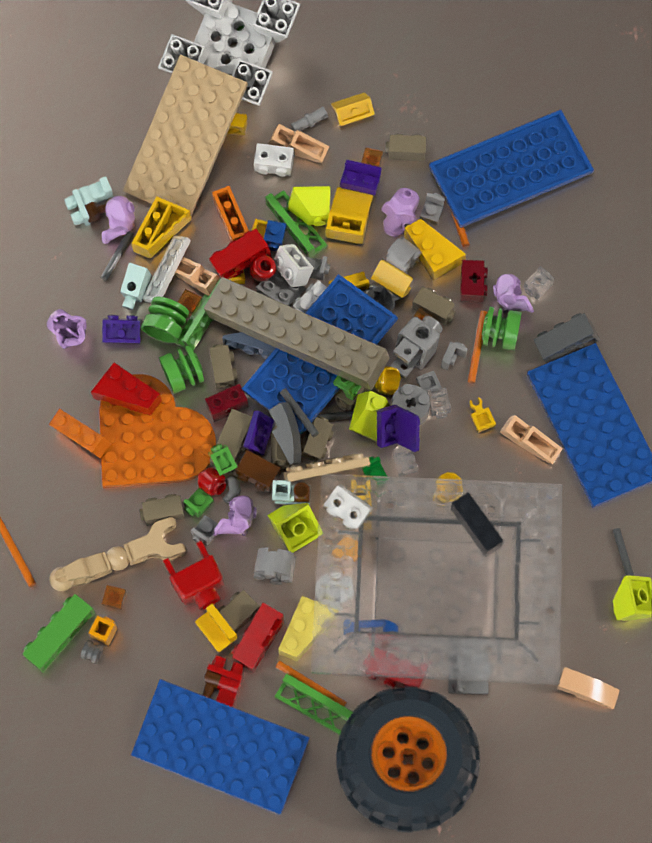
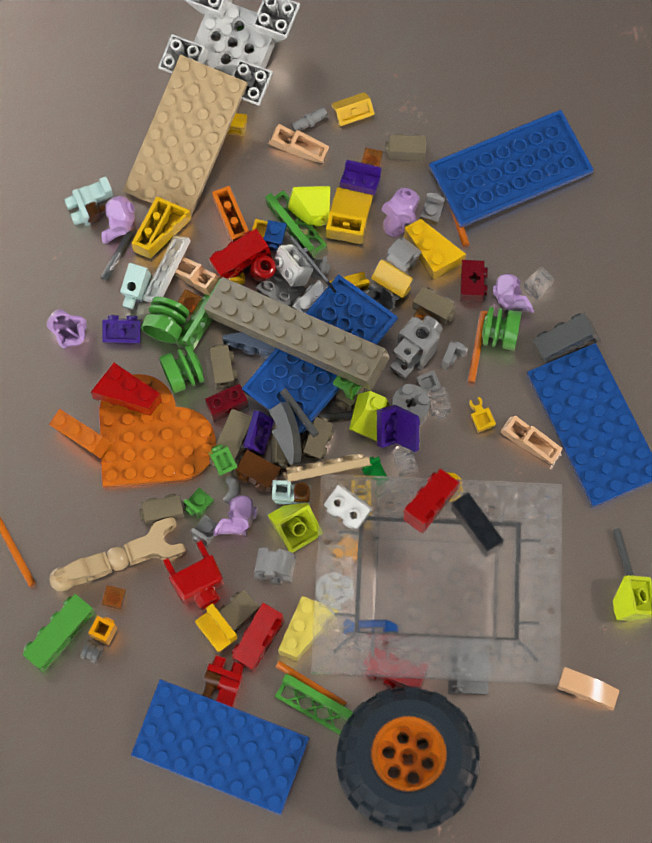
(211, 482): red head -> none
(273, 159): white brick -> none
(310, 258): none -> black piece
(388, 381): yellow hair -> none
(430, 500): none -> red wedge

